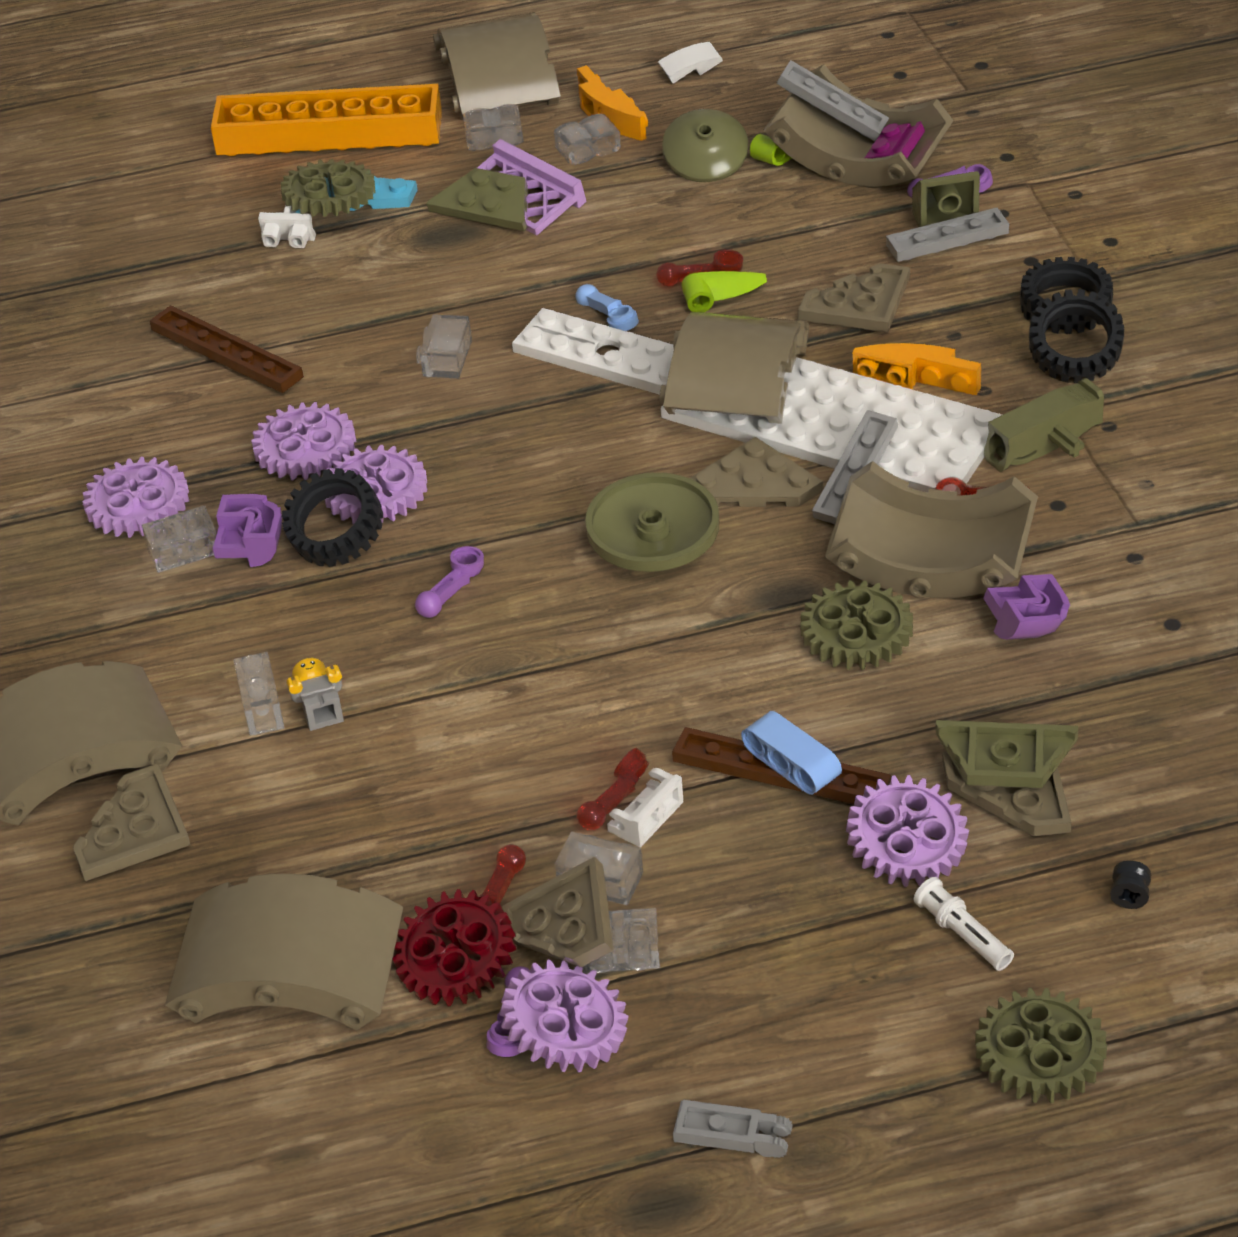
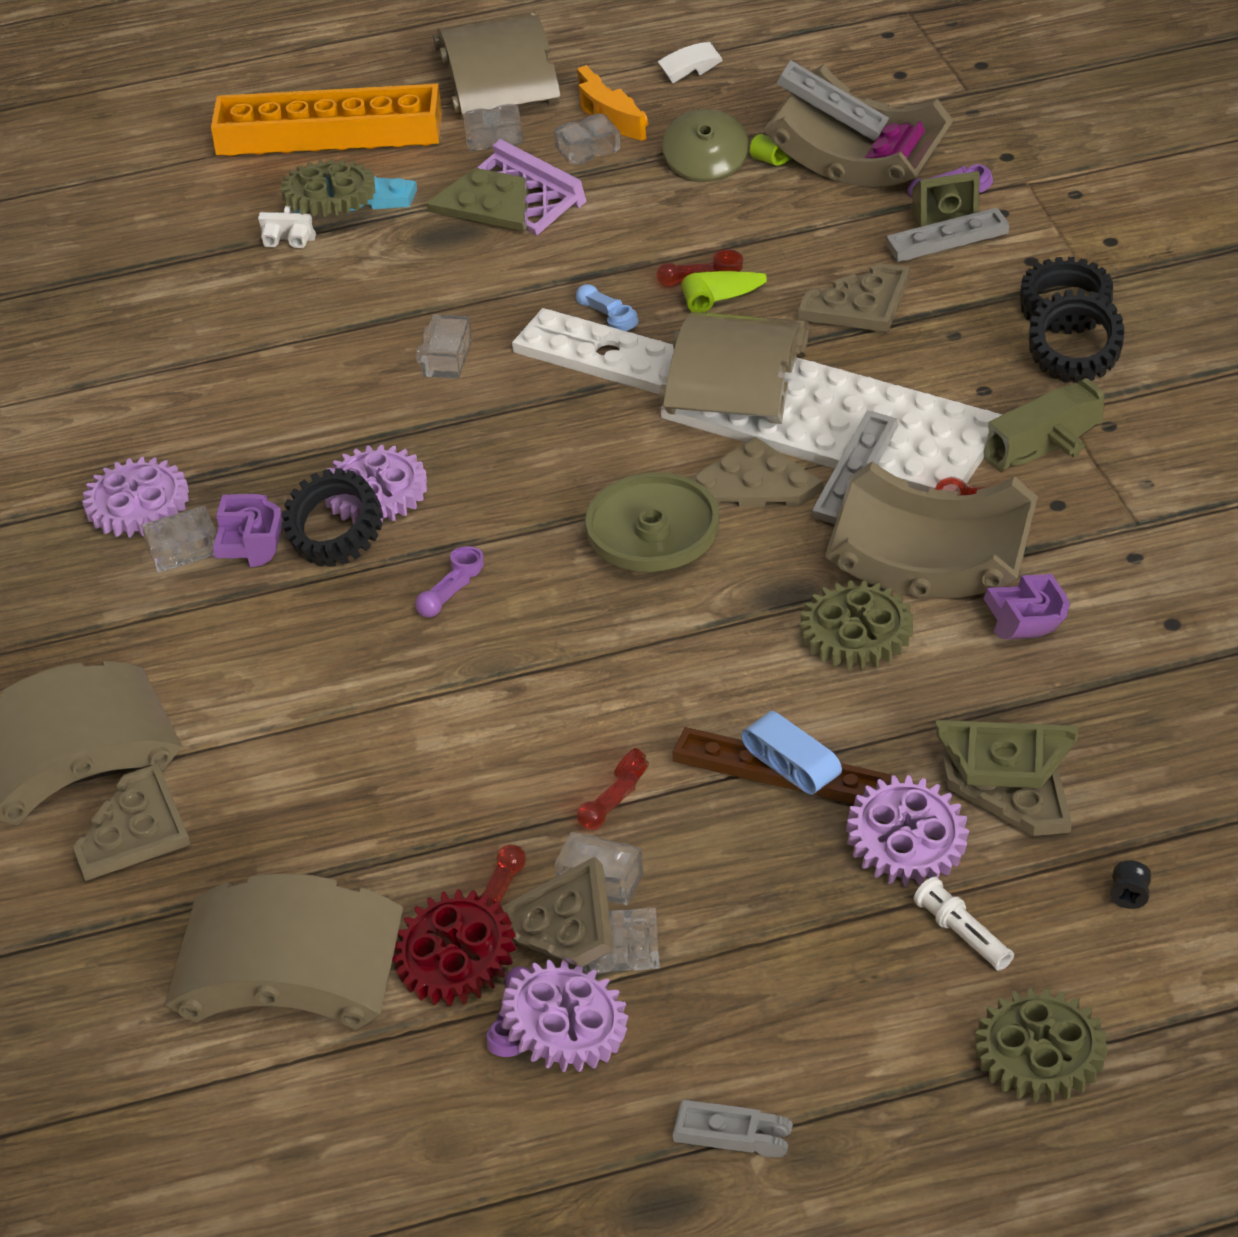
(226, 349): reddish brown plate -> none
(258, 693): clear brick -> none
(303, 440): lavender gear -> none
(317, 691): light grey piece -> none
(648, 809): white hinge -> none
(921, 363): light orange slope -> none

